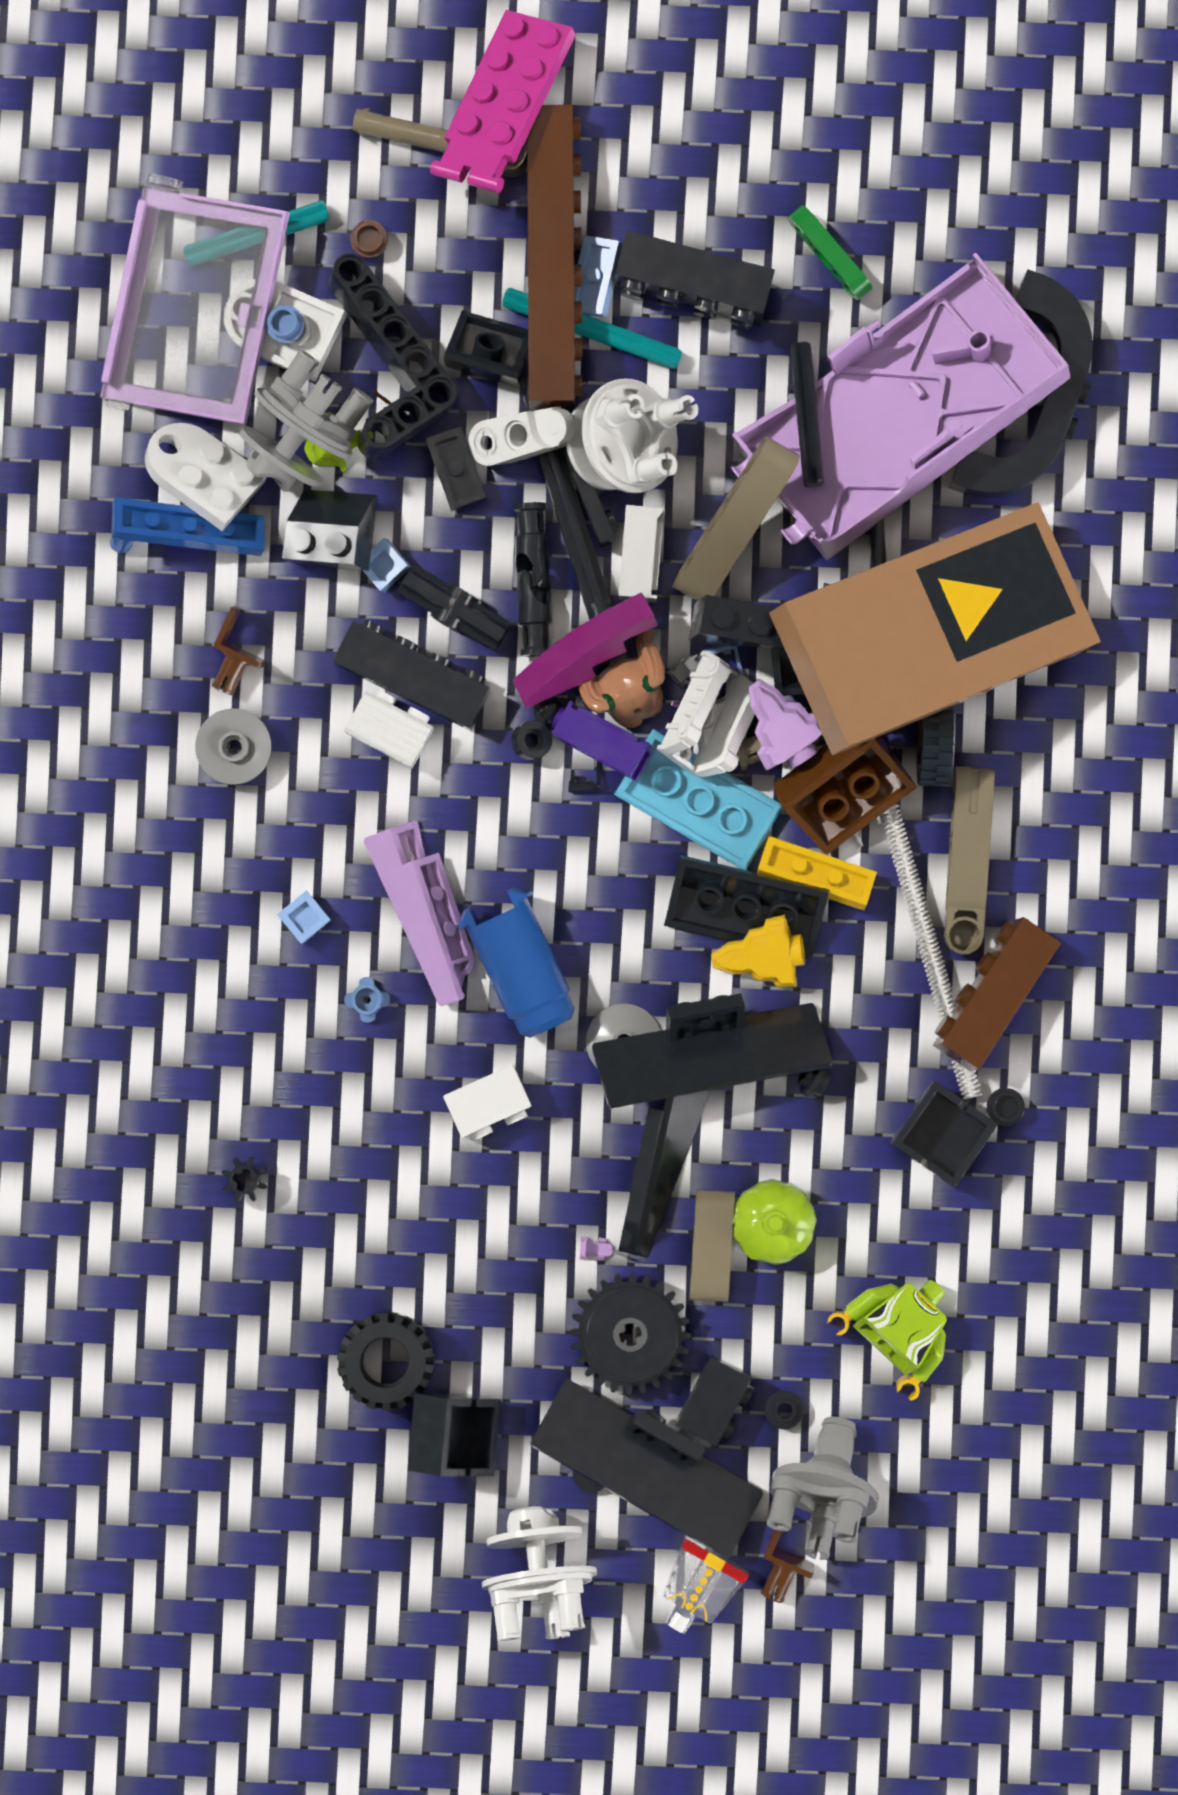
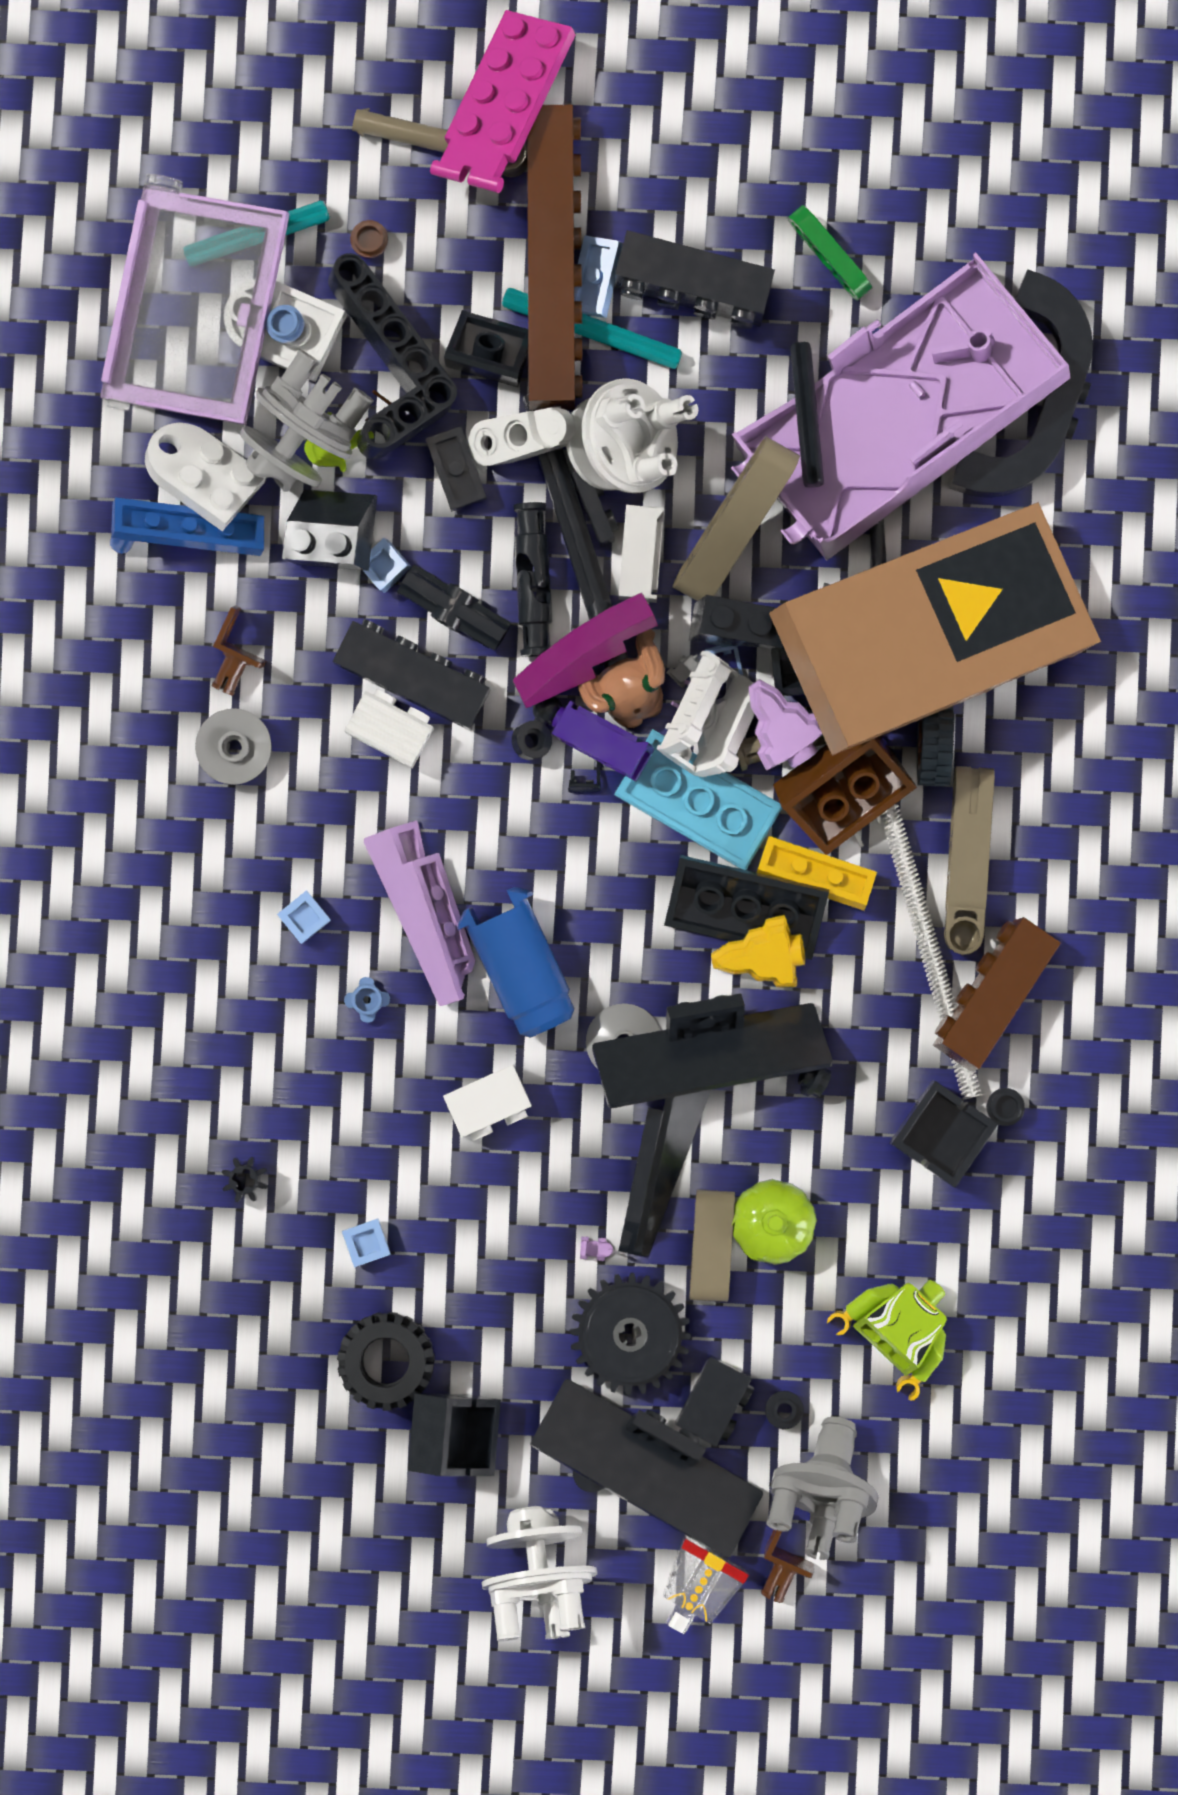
(366, 1242): none -> light blue plate

